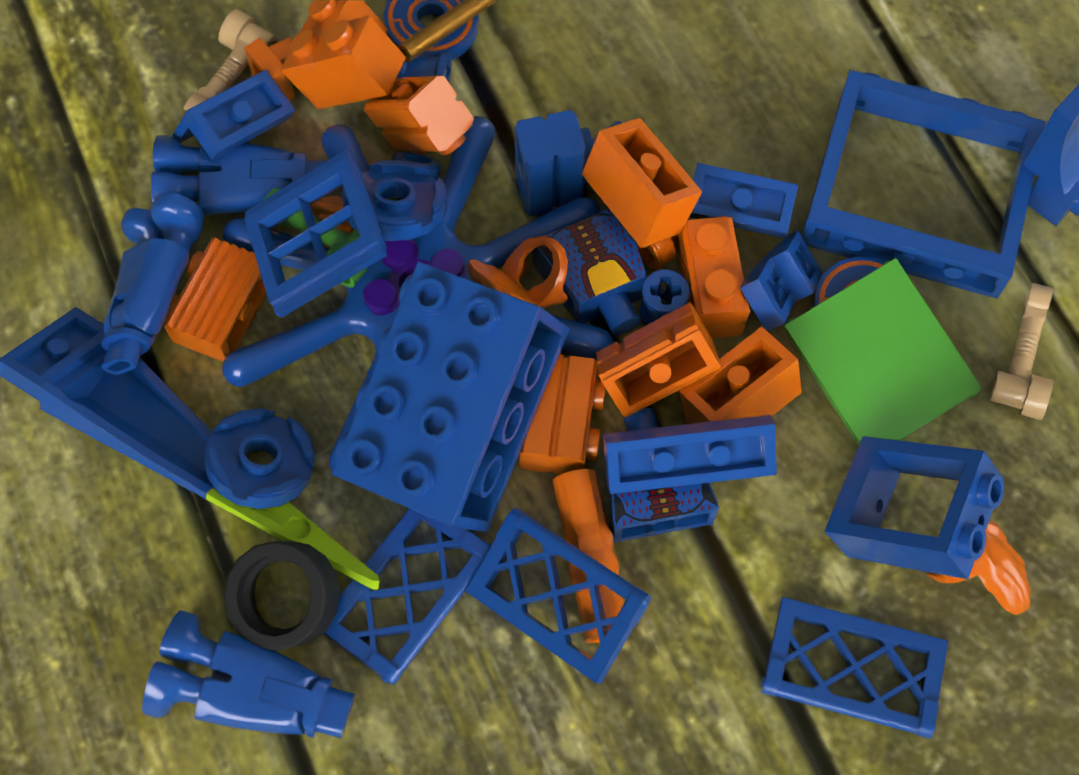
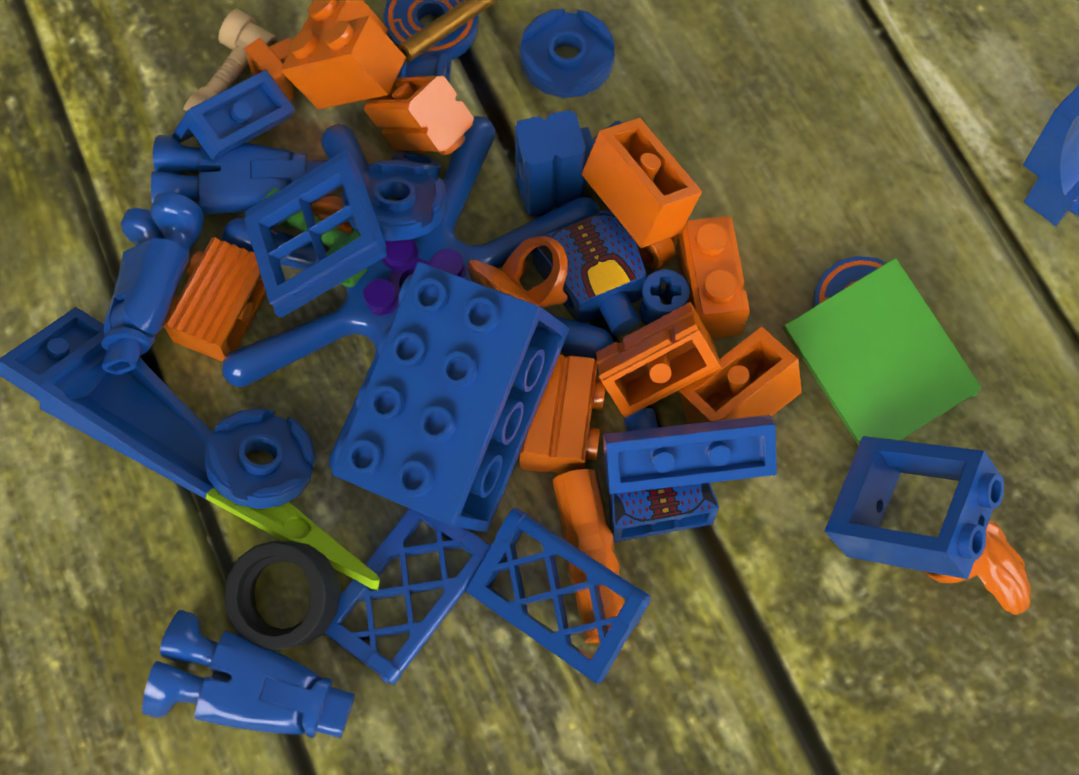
(560, 75): none -> blue tile
(750, 200): blue panel -> none
(781, 280): blue slope -> none
(888, 638): blue window -> none
(919, 252): blue window -> none
(1020, 386): tan brick -> none

